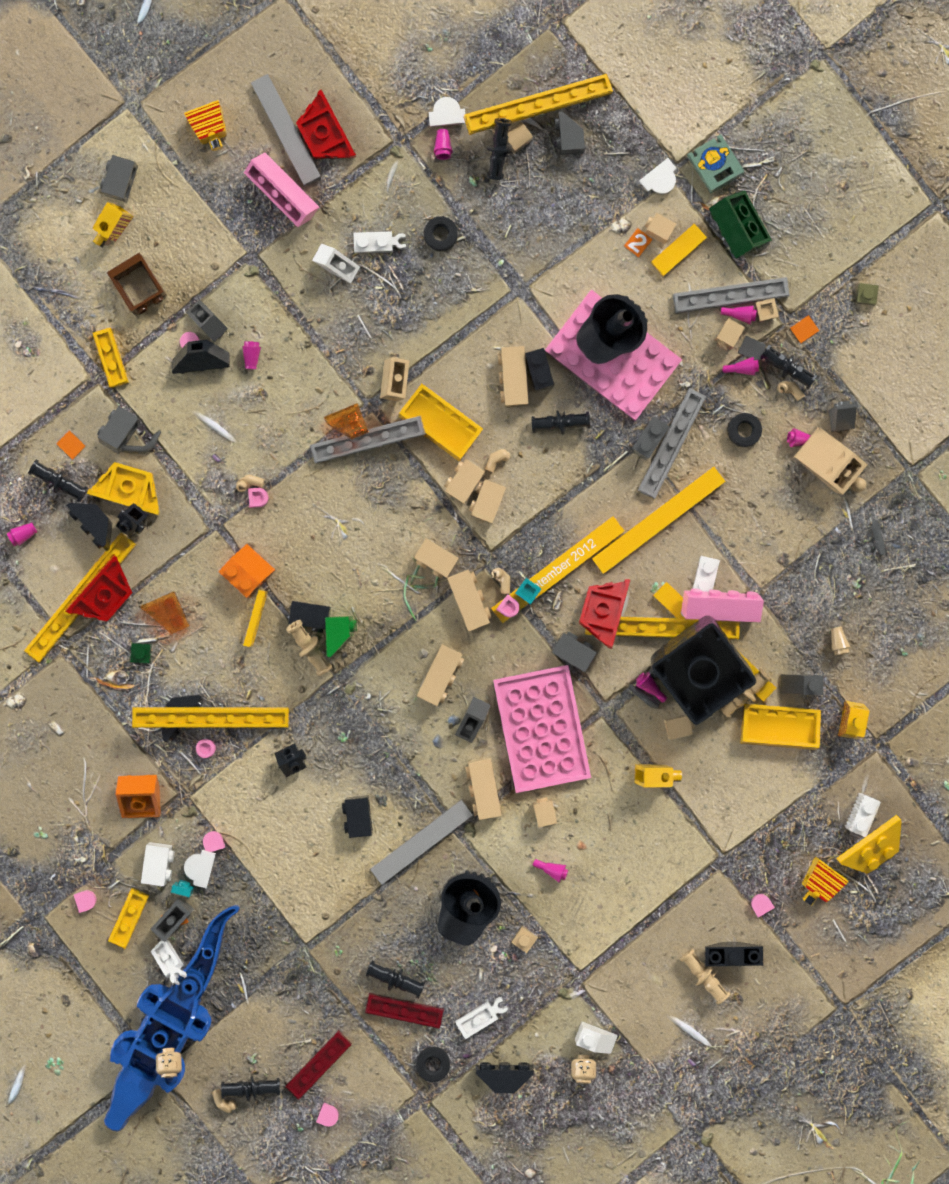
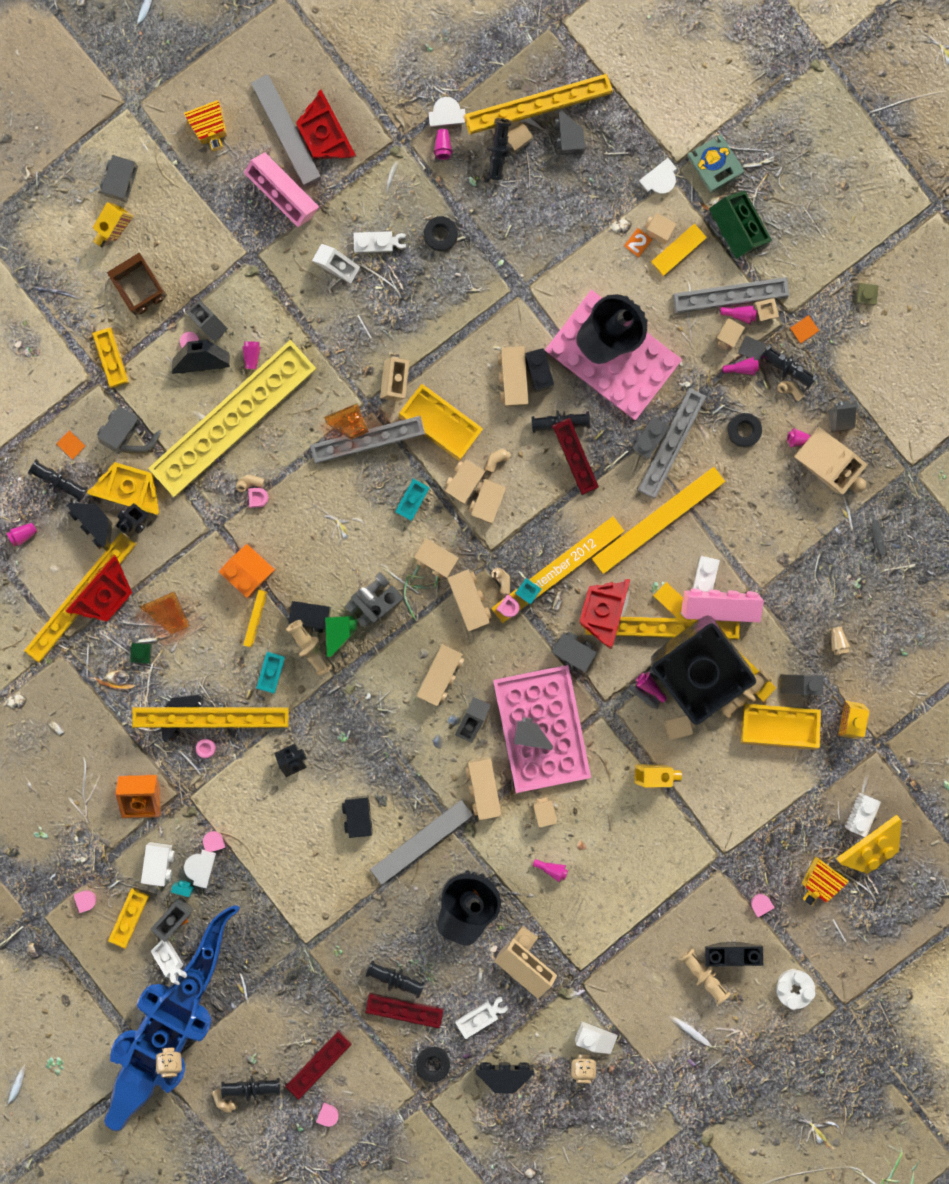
(232, 418): none -> light yellow plate
(270, 672): none -> teal plate
(370, 604): none -> dark grey hips
(412, 499): none -> teal plate
(525, 968): none -> tan brick
(530, 734): none -> dark grey slope
(575, 456): none -> dark red tile
(784, 987): none -> white plate

